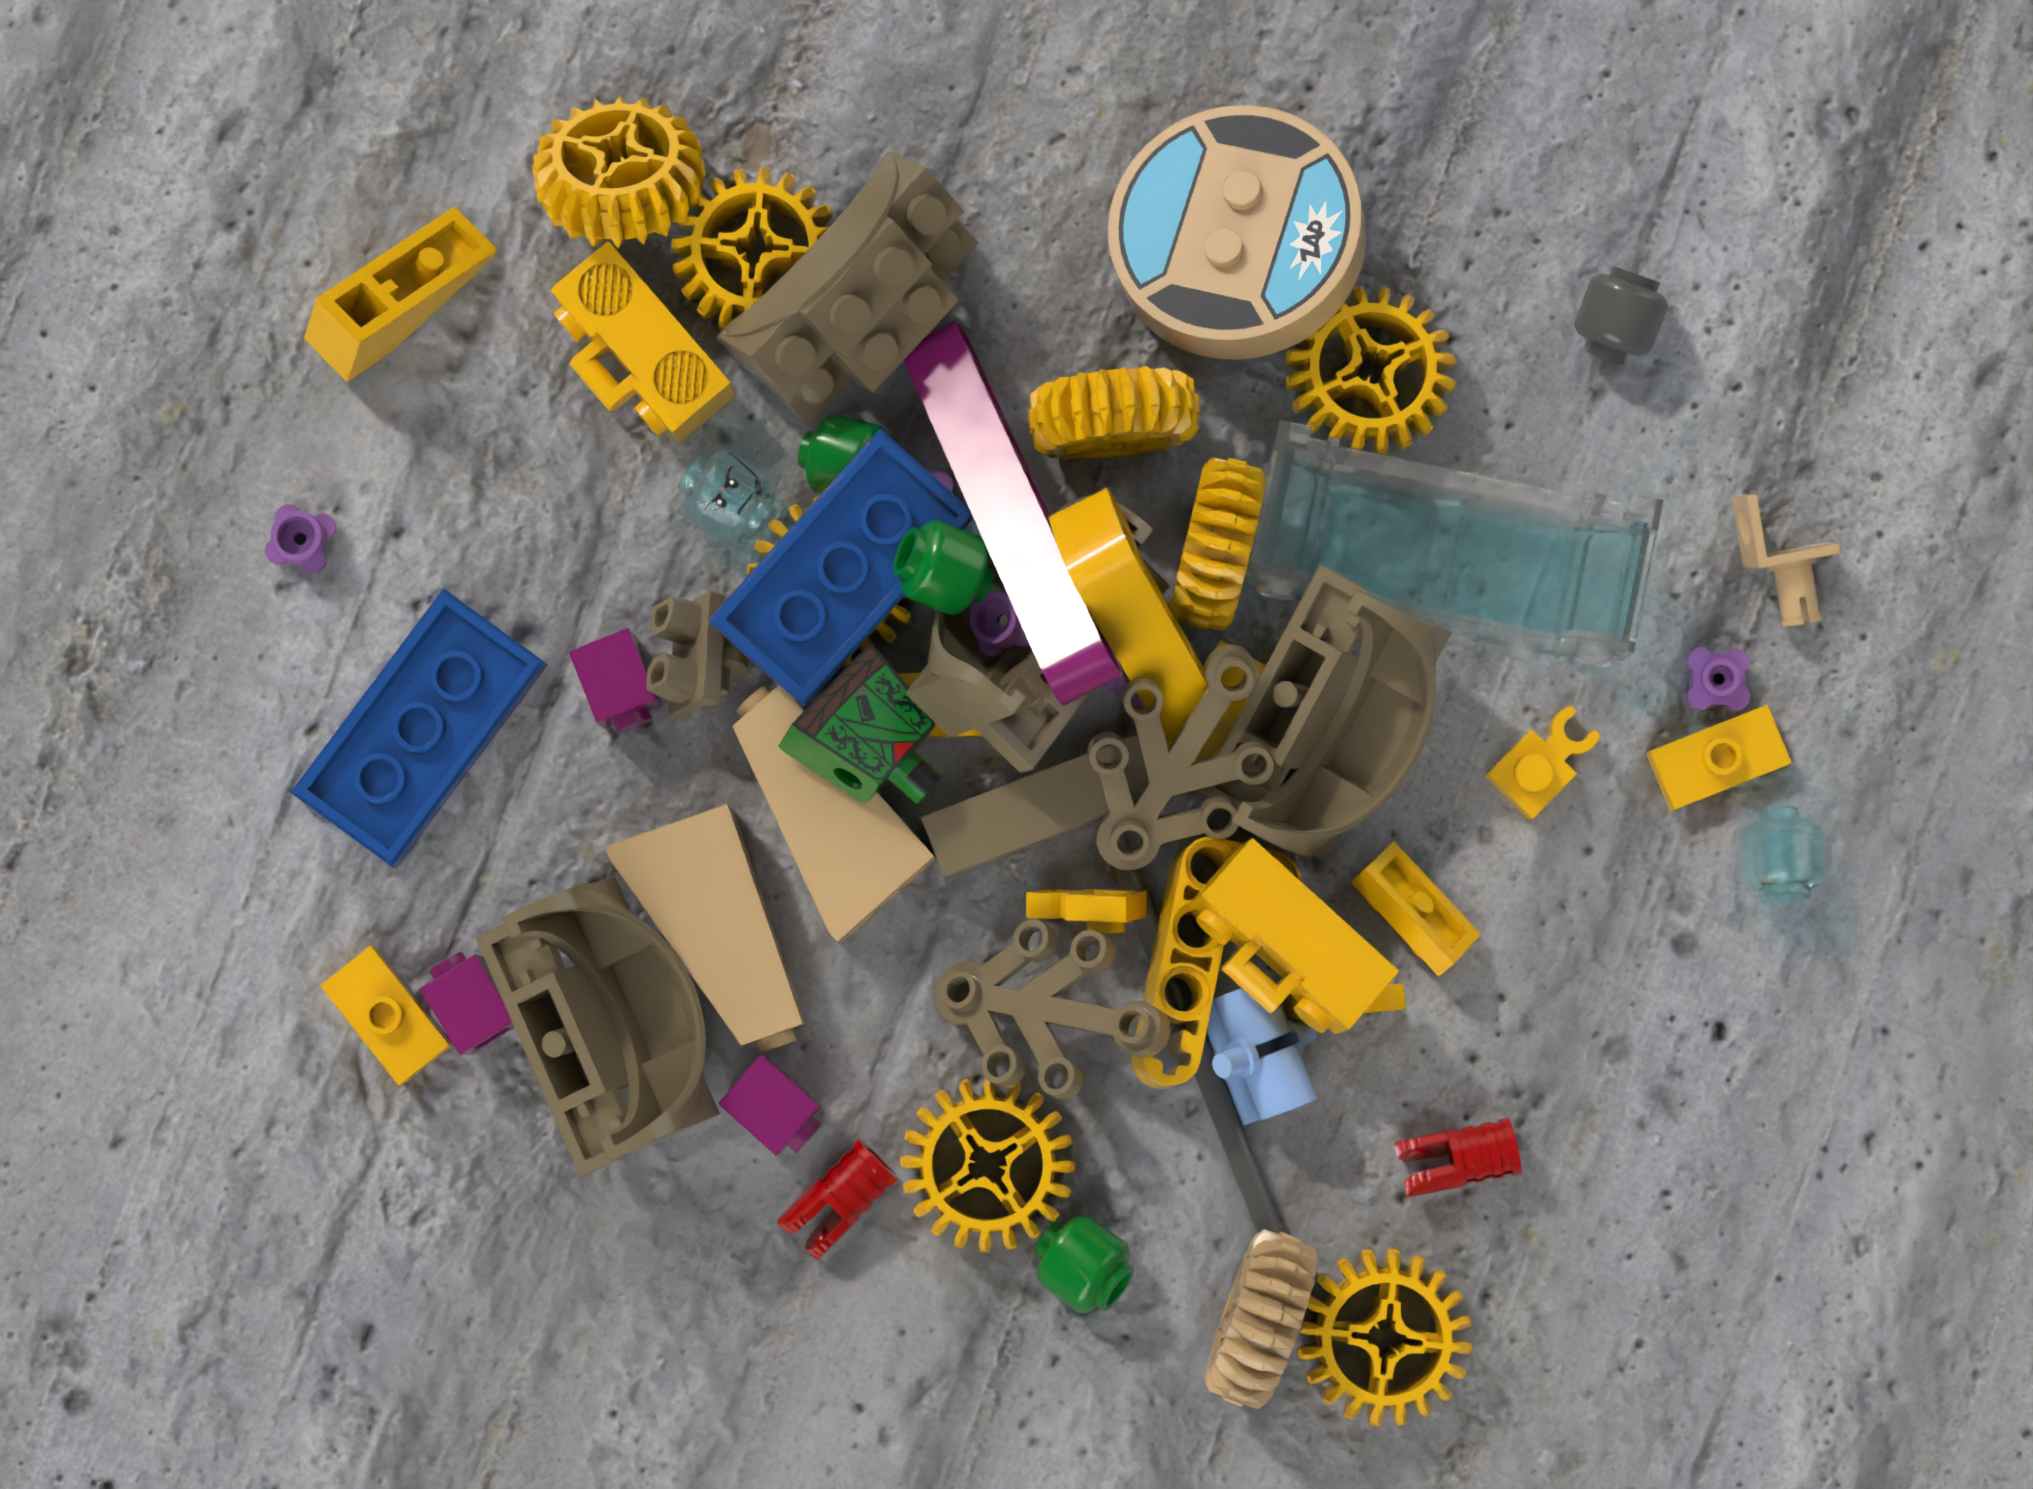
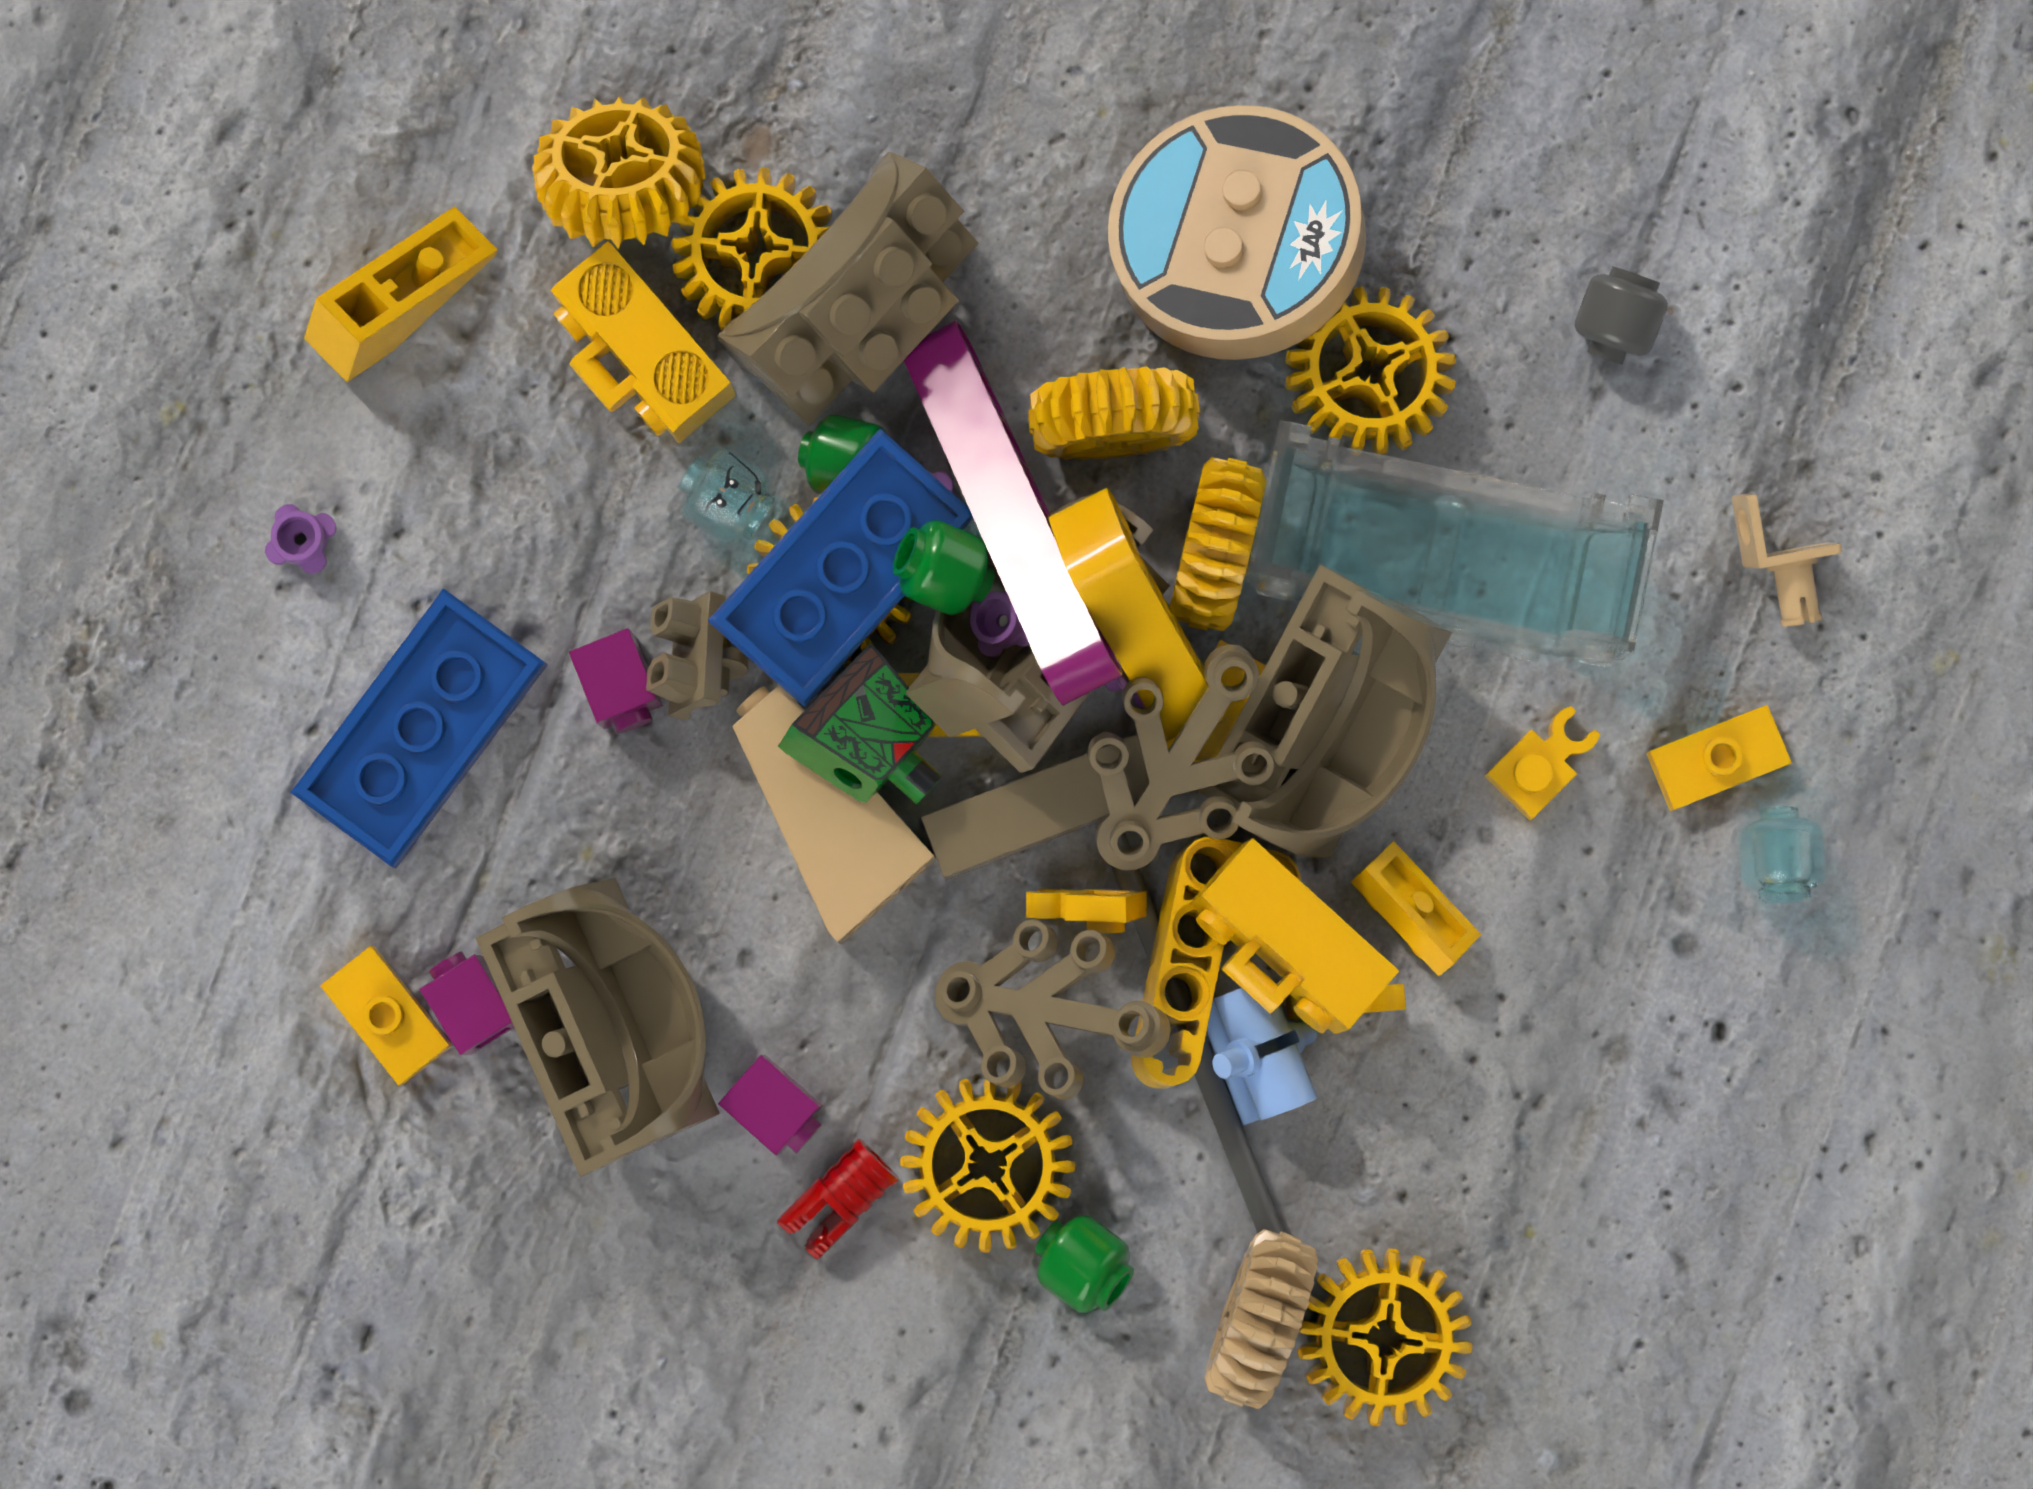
(712, 913): tan slope -> none
(1472, 1152): red hinge -> none
(1705, 692): medium lavender plate -> none

